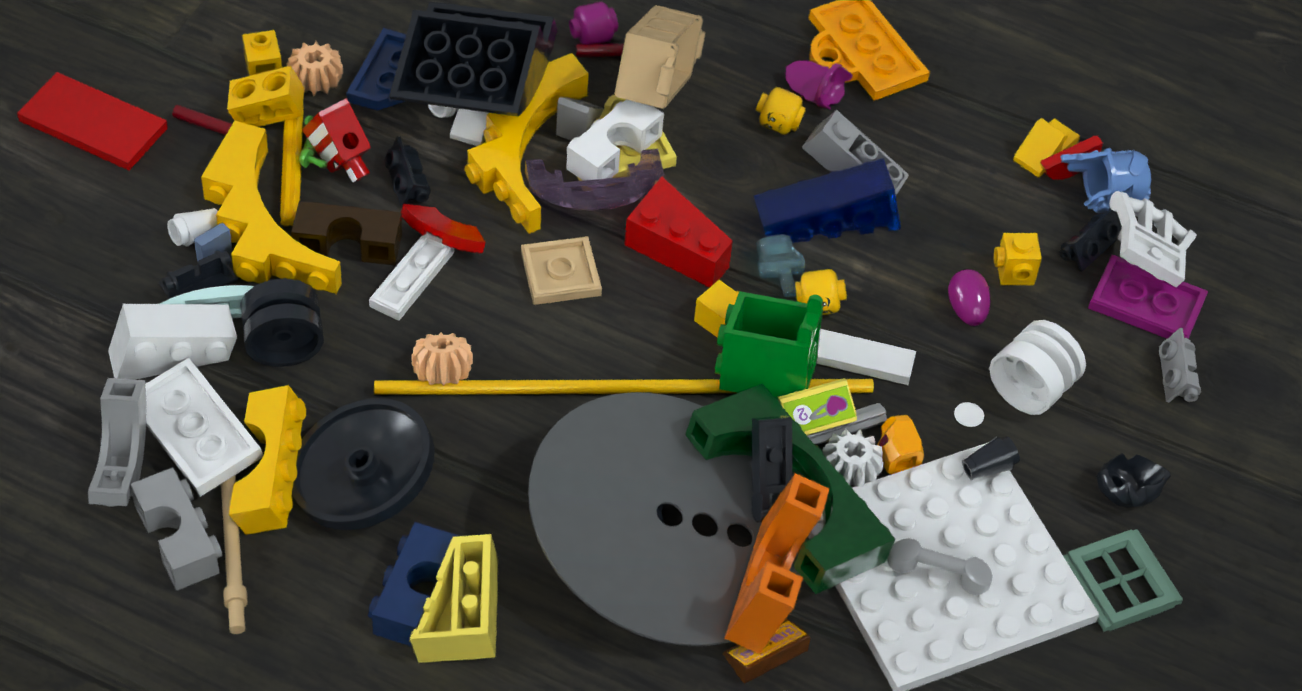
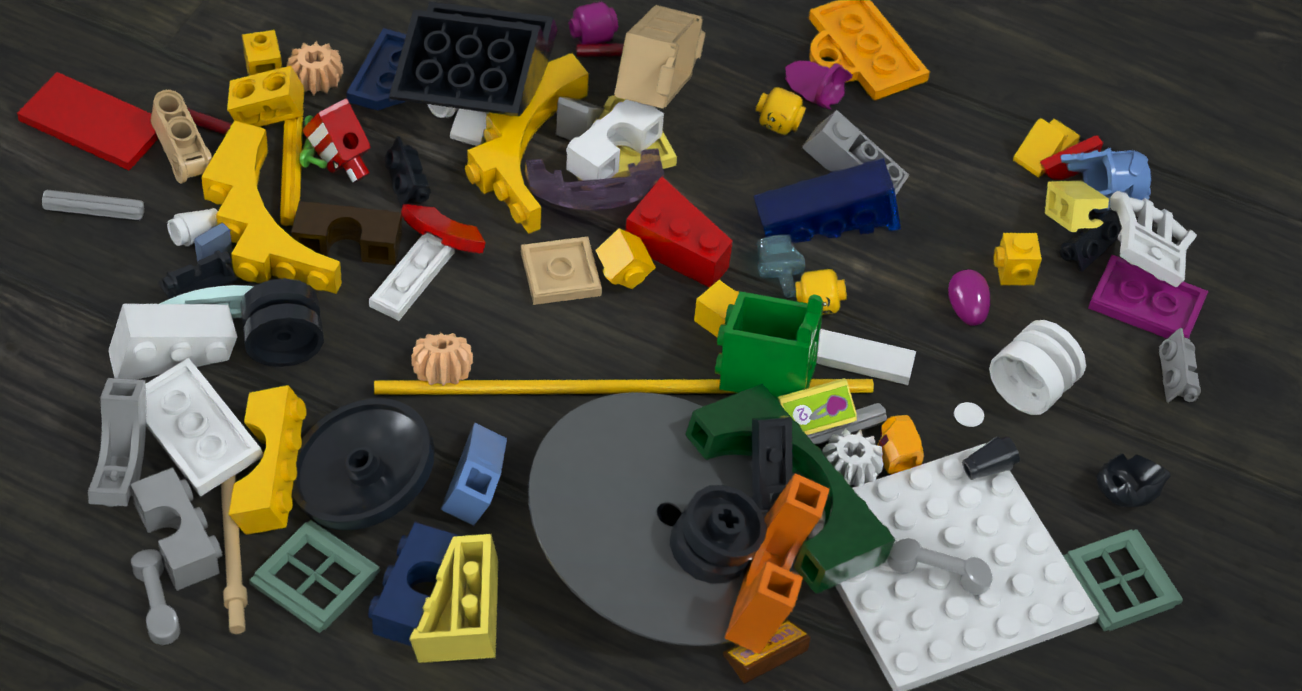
(93, 204): none -> light grey axle
(161, 619): none -> light grey bar
(187, 155): none -> tan piece
(293, 599): none -> sand green piece
(475, 475): none -> medium blue slope
(625, 259): none -> yellow brick
(717, 534): none -> black wheel
(1071, 202): none -> light yellow hinge

